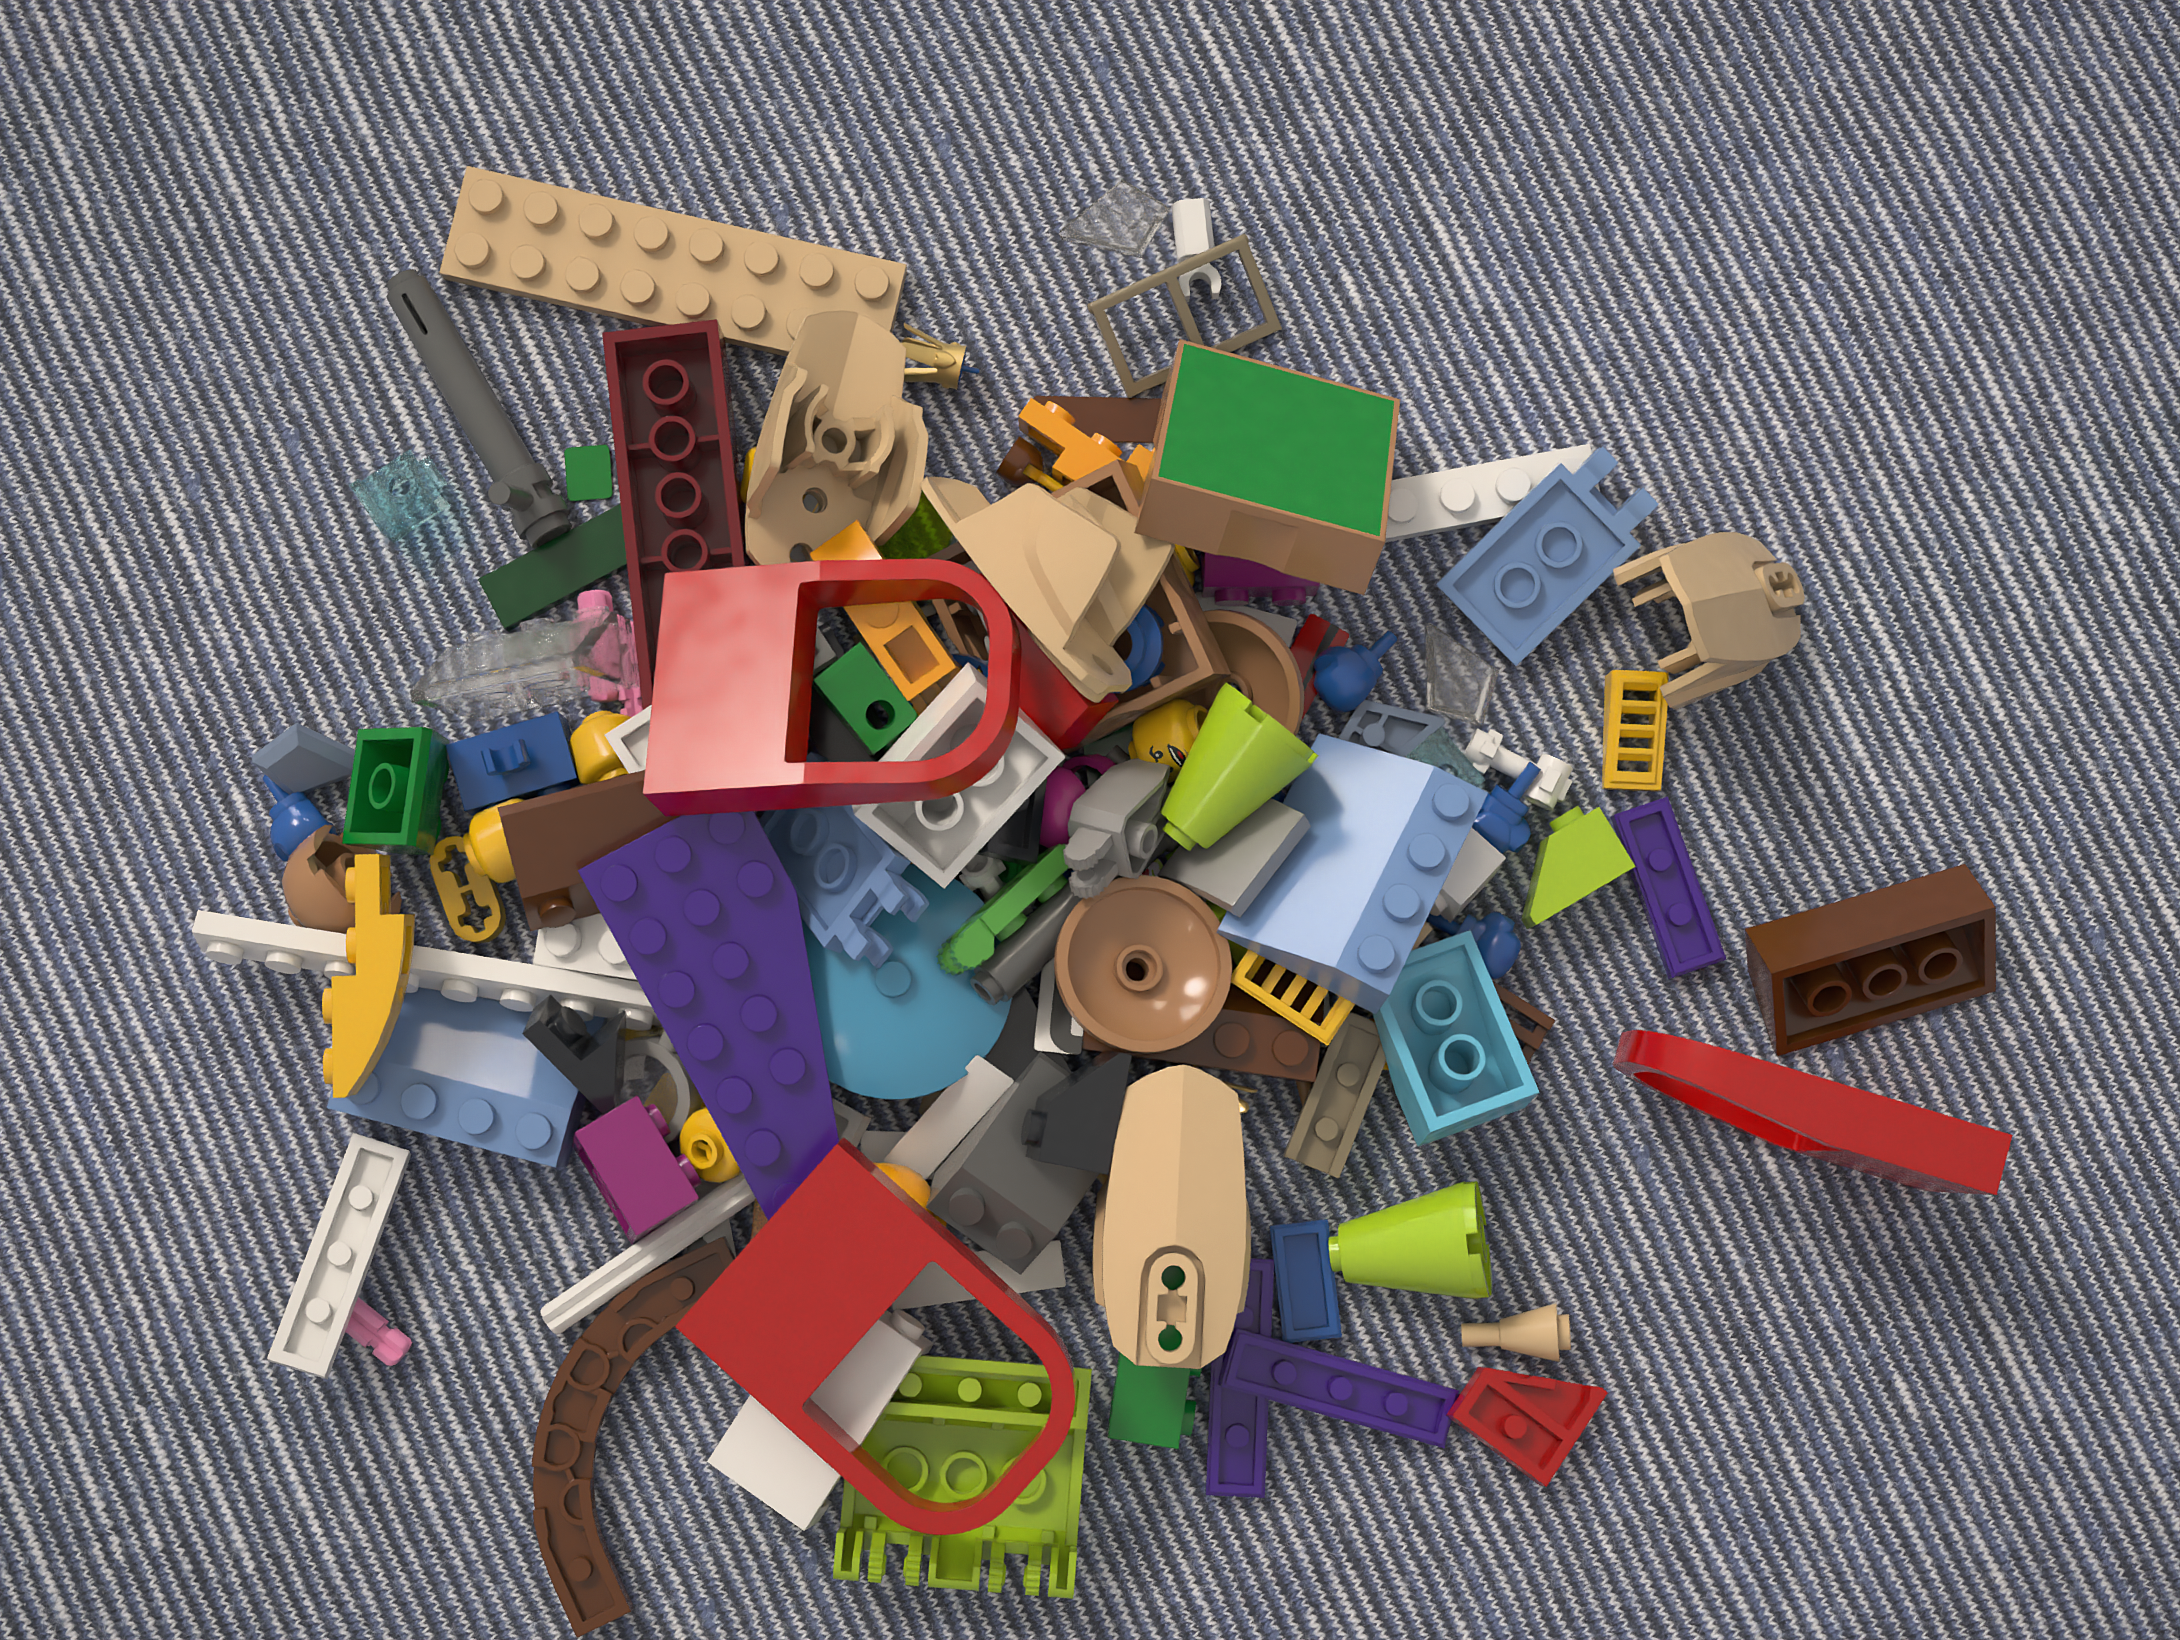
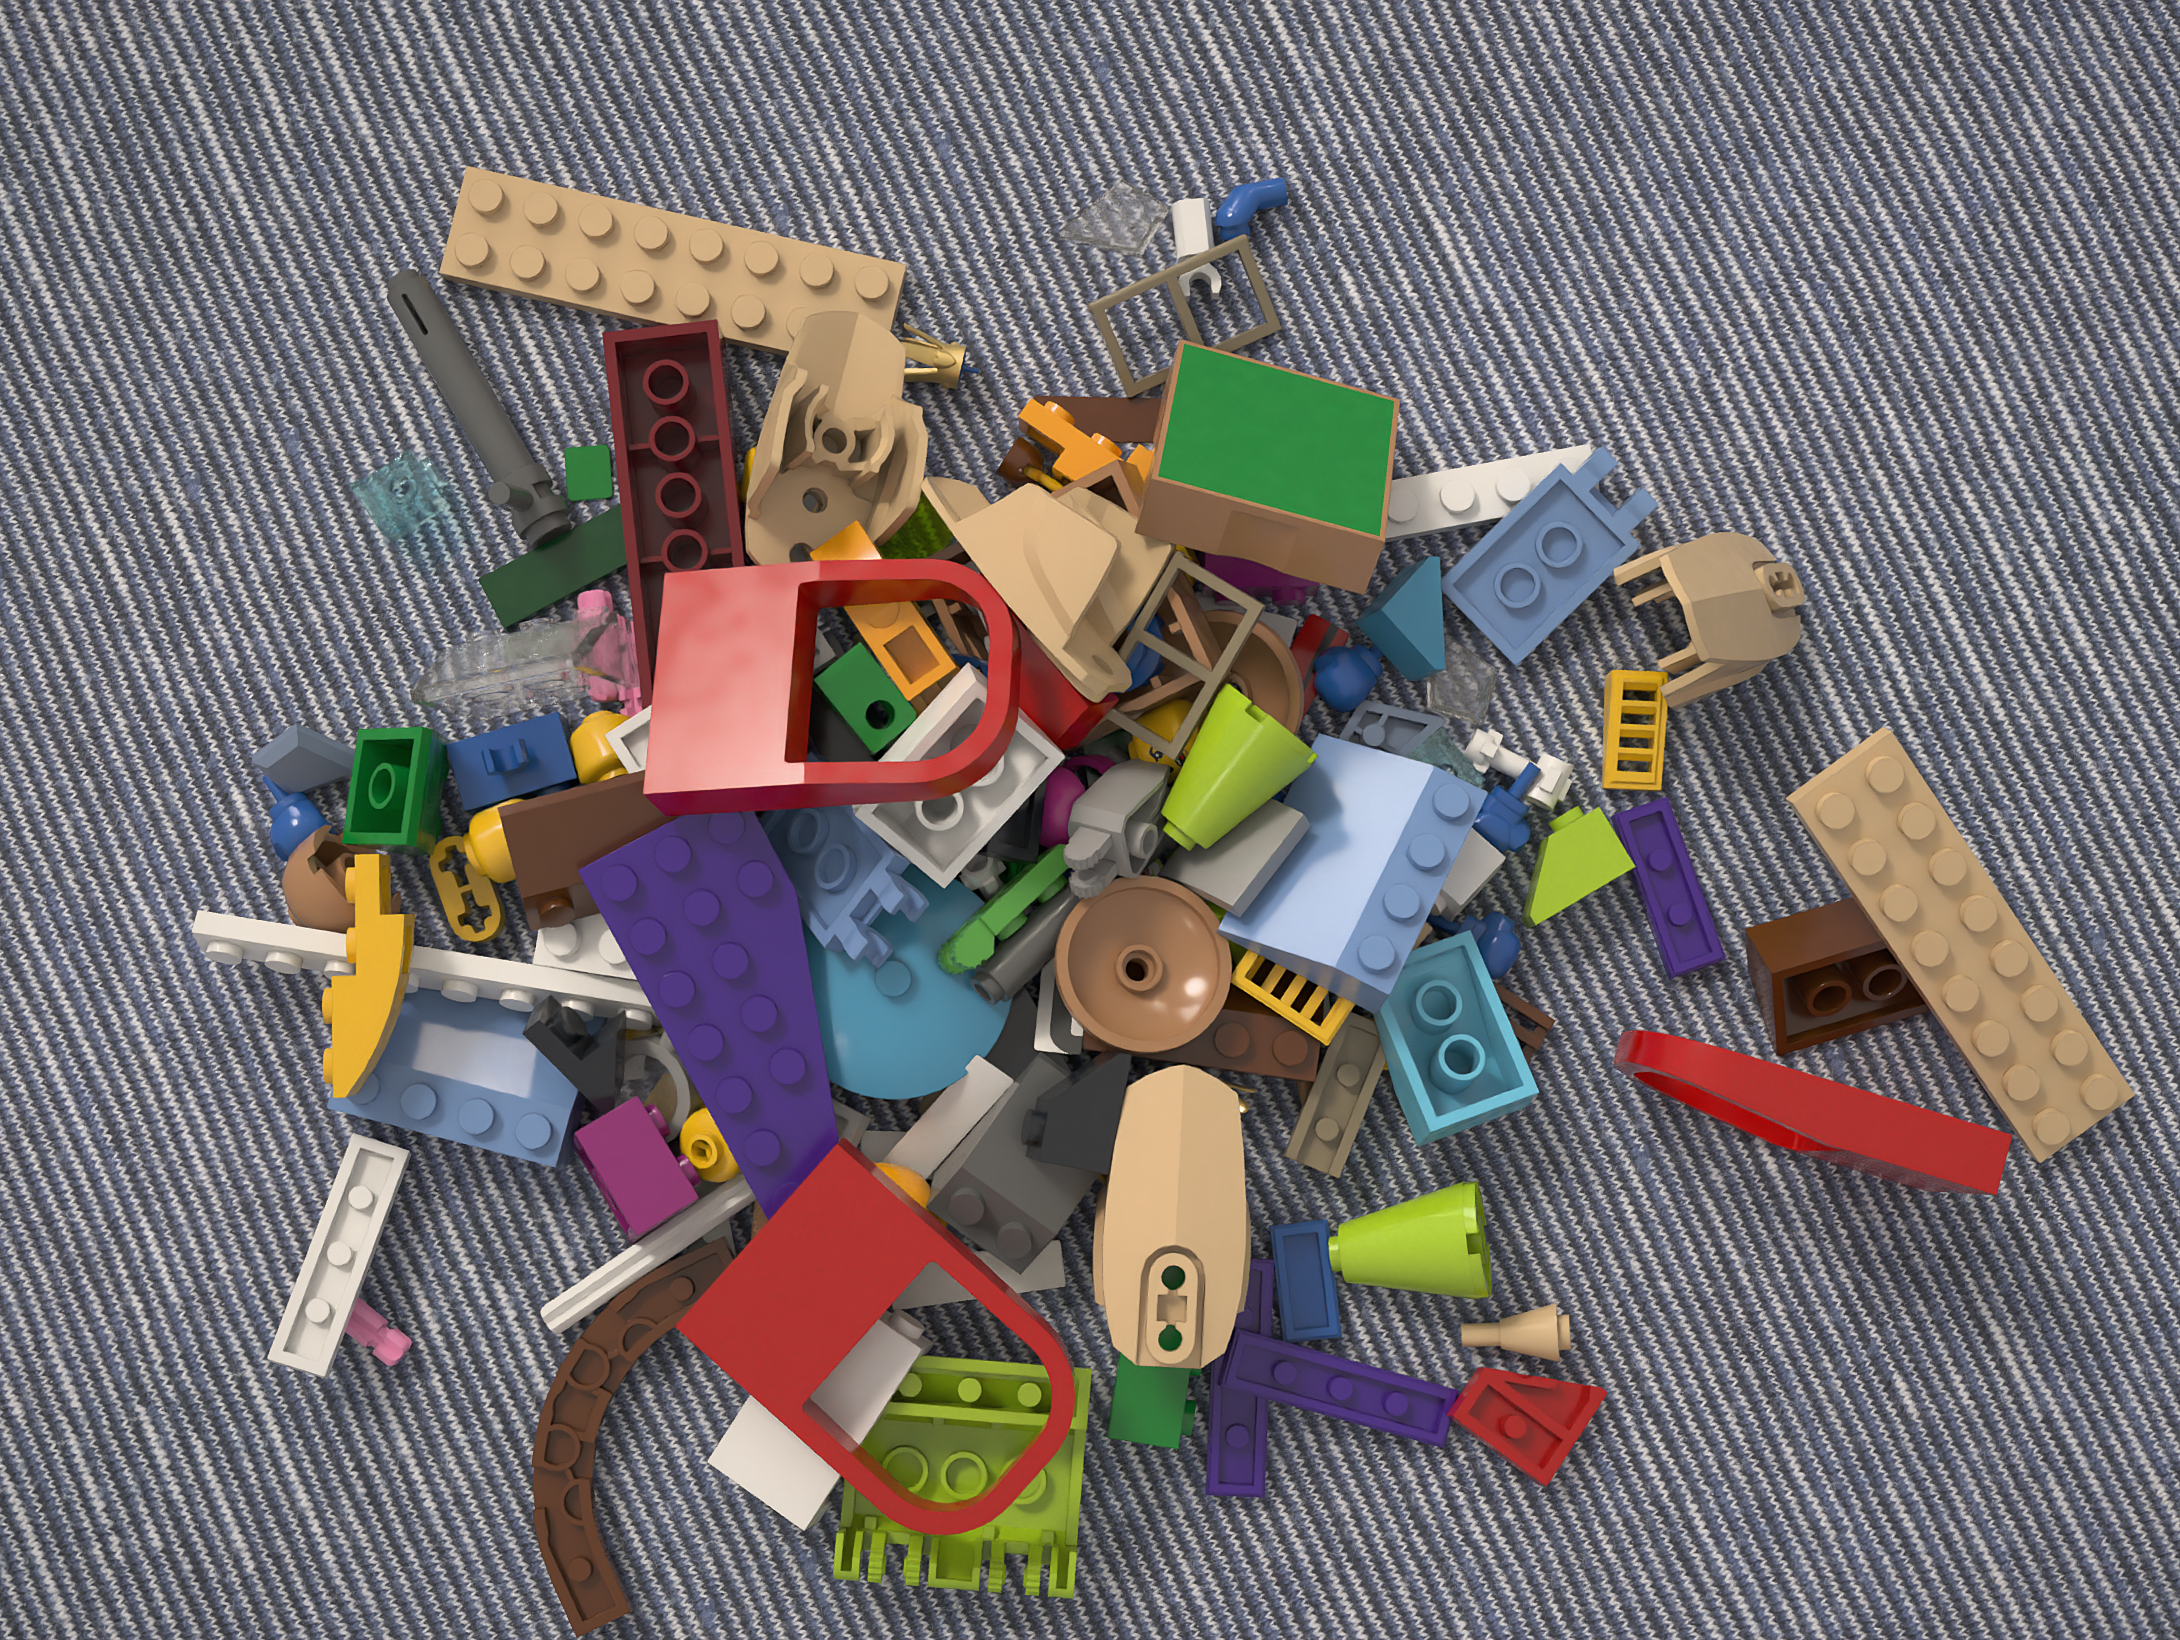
(1212, 678): none -> dark tan window
(1245, 201): none -> blue arm
(1409, 620): none -> dark azure slope
(1960, 944): none -> tan plate

